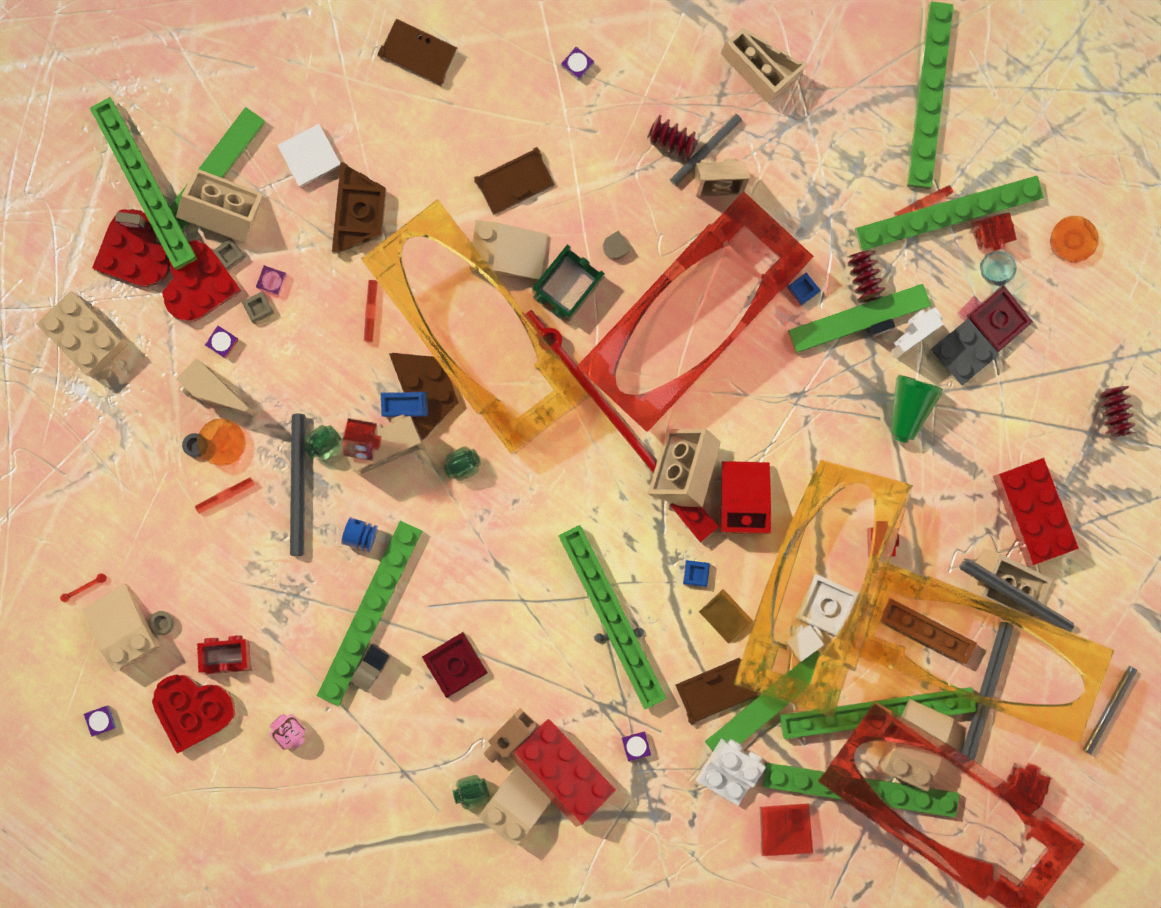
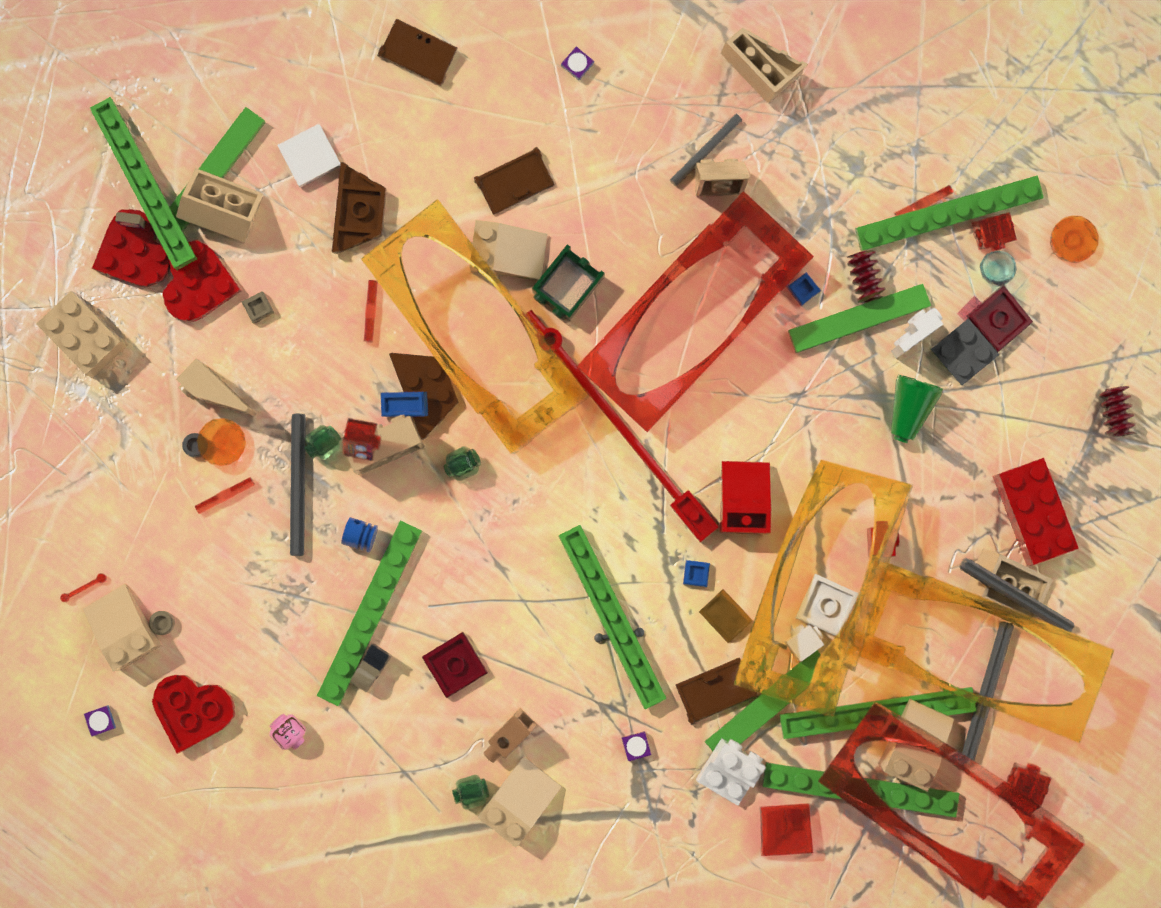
(221, 342): tile -> none
(223, 656): red window -> none
(229, 254): dark tan tile -> none
(271, 280): clear pink tile -> none
(562, 773): red brick -> none
(615, 246): dark tan tile -> none
(673, 137): dark red piece -> none
(685, 467): tan slope -> none
(880, 328): black tile -> none
(928, 631): dark orange plate -> none
(930, 95): bright green plate -> none
(1109, 710): dark grey bar -> none

